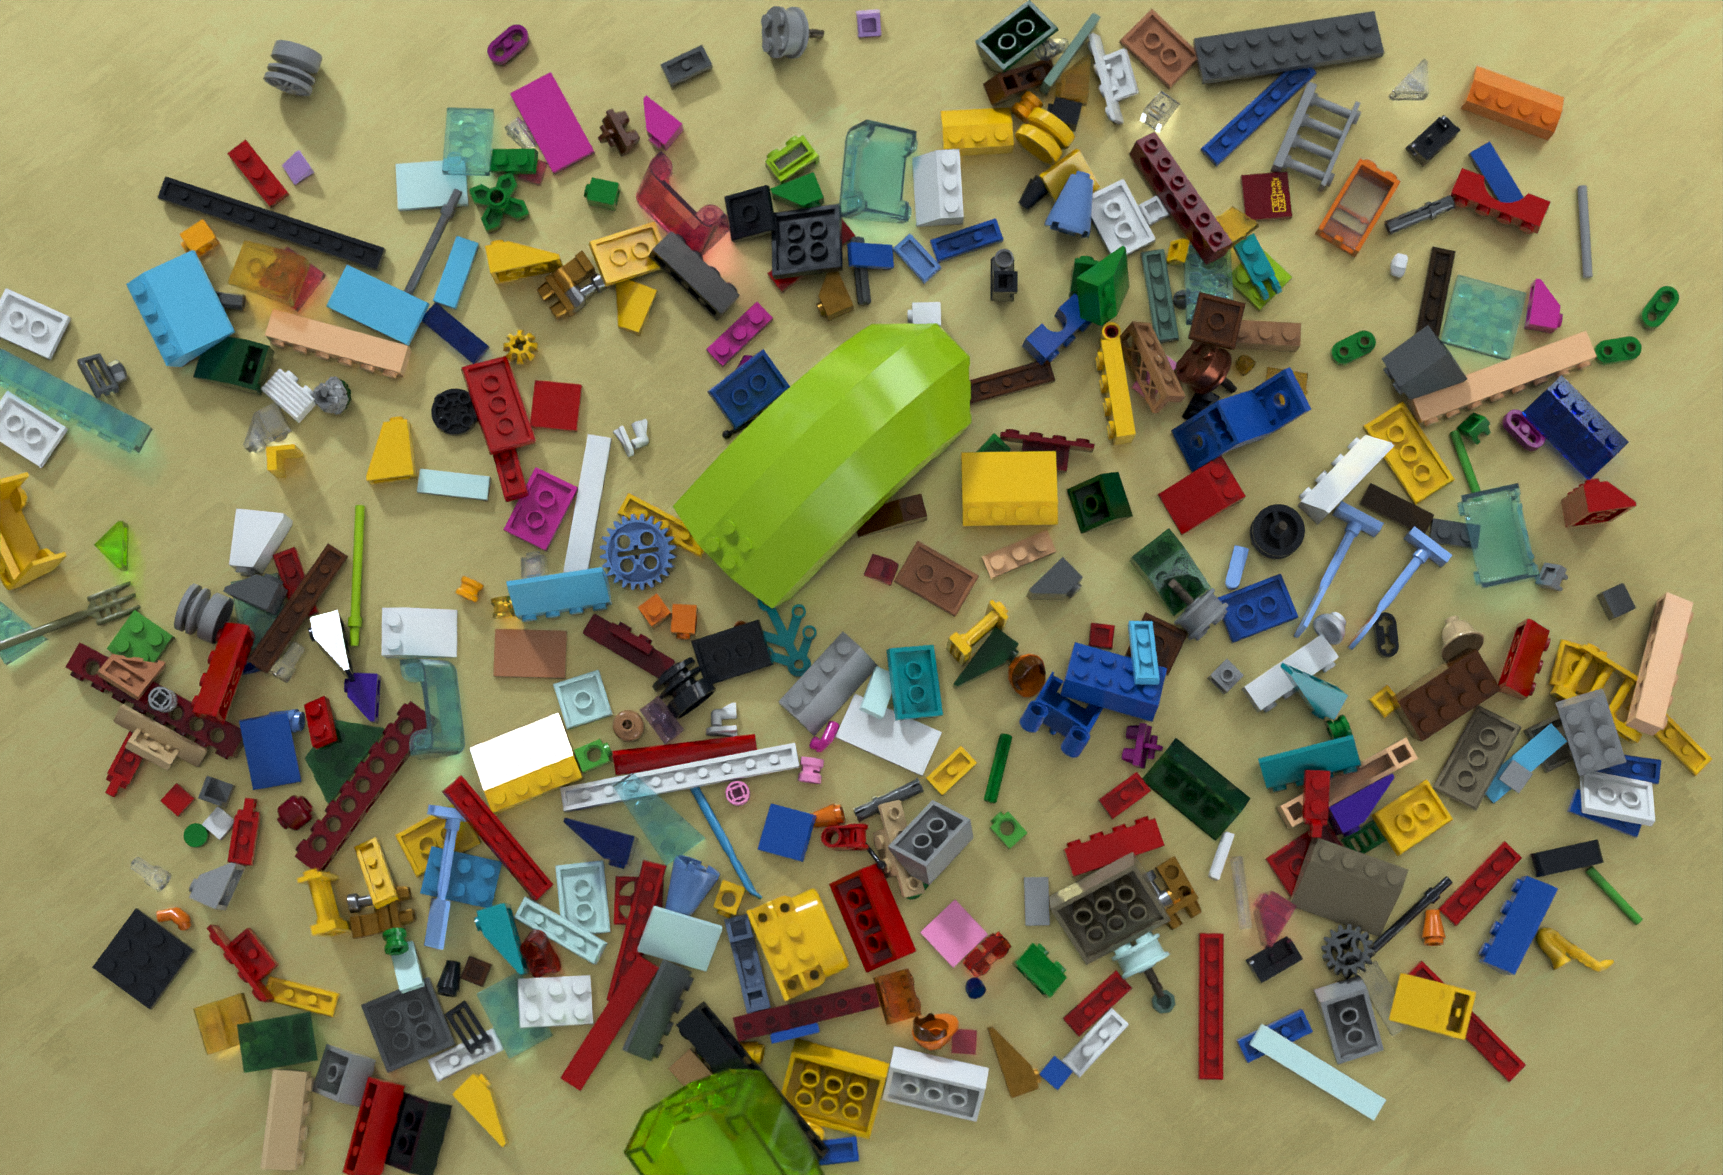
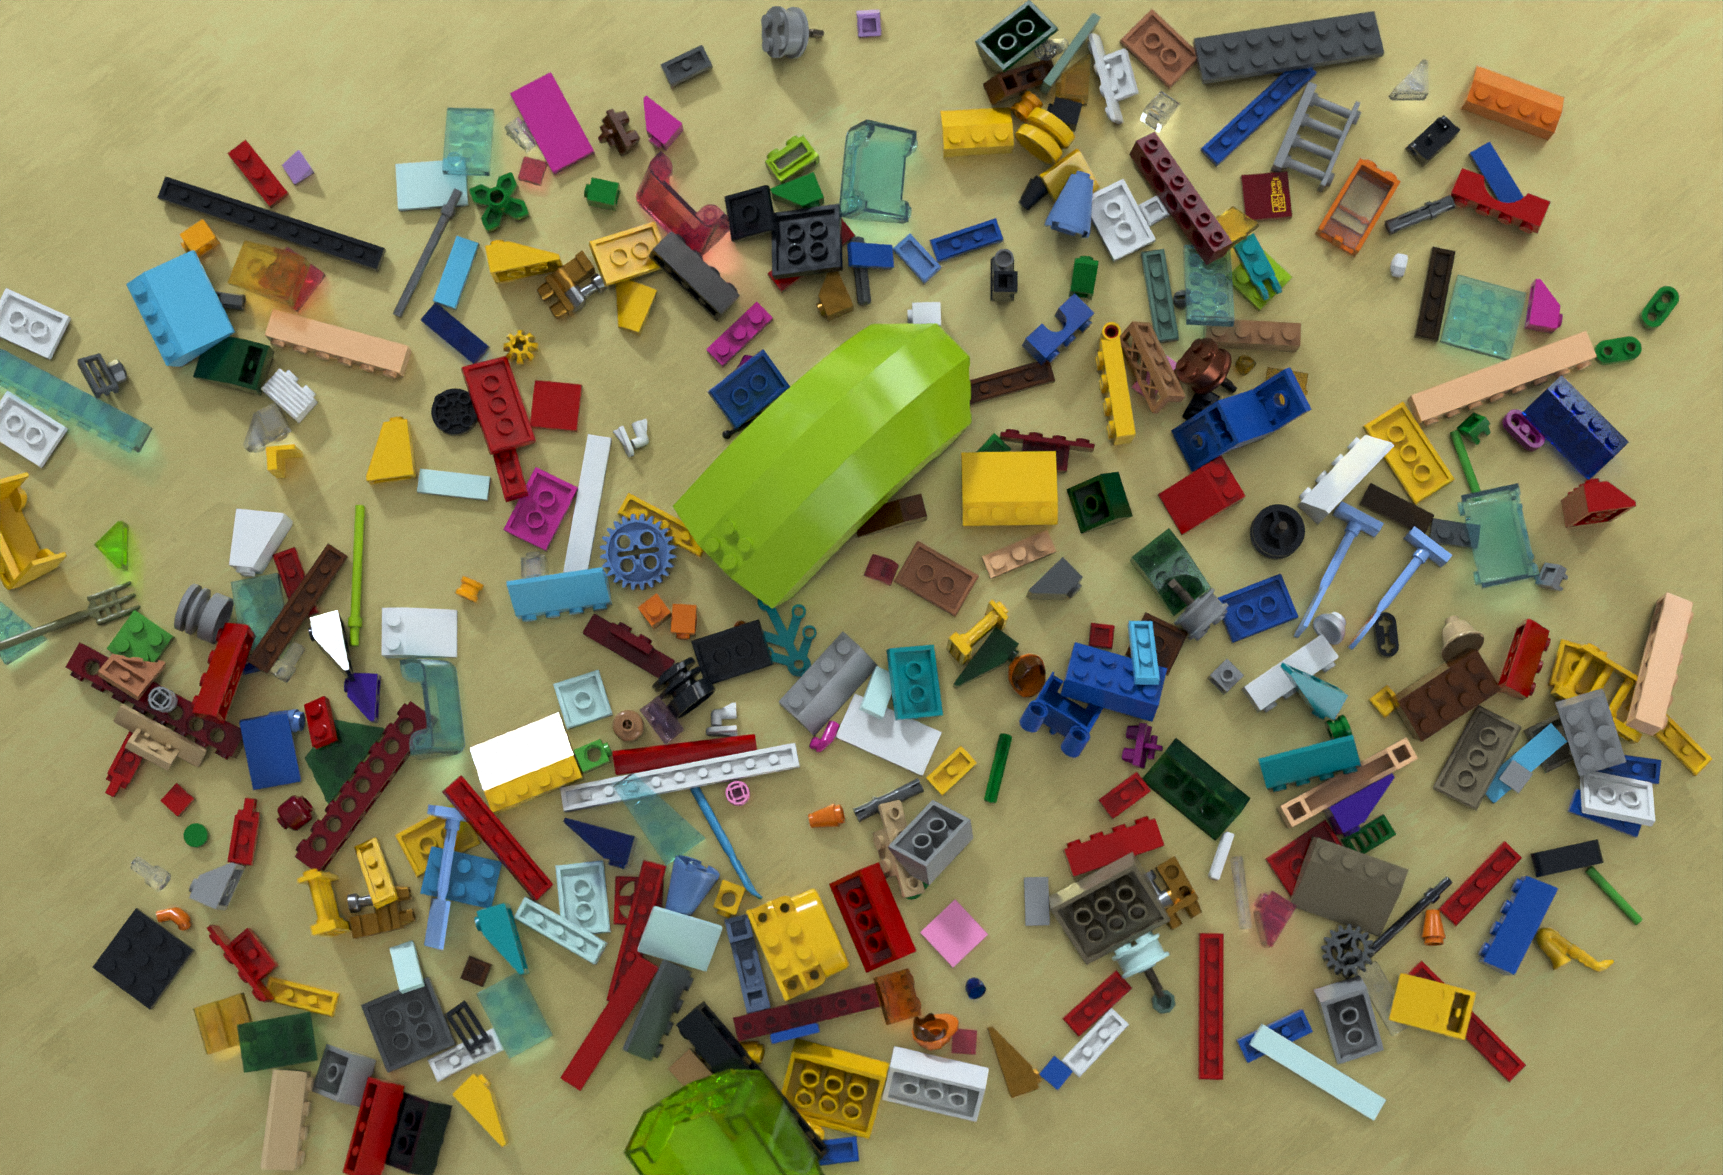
(216, 791): dark grey panel -> none
(219, 823): white tile -> none
(259, 592): dark grey slope -> none
(292, 68): light grey wheel -> none
(332, 395): light grey piece -> none
(377, 305): medium azure tile -> none
(395, 941): green wheel -> none
(450, 979): black cone -> none
(502, 607): clear yellow wheel -> none
(507, 44): magenta plate -> none
(514, 160): green plate -> none
(530, 653): nougat tile -> none
(541, 957): clear red piece -> none
(554, 1001): white plate -> none
(787, 832): blue tile -> none
(810, 770): bright pink wheel -> none
(851, 837): red piece -> none
(880, 863): black hinge -> none
(938, 188): white slope -> none
(996, 948): clear red hinge -> none
(1018, 830): bright green brick -> none
(1040, 969): green slope -> none
(1103, 288): green slope -> none
(1177, 251): yellow tile -> none
(1216, 321): reddish brown tile -> none
(1236, 567): light blue bar -> none
(1274, 959): black hinge -> none
(1316, 800): red hinge -> none
(1353, 347): green plate -> none
(1411, 817): yellow tile -> none
(1422, 365): dark grey slope -> none
(1585, 231): light grey bar -> none
(1616, 601): dark grey panel -> none

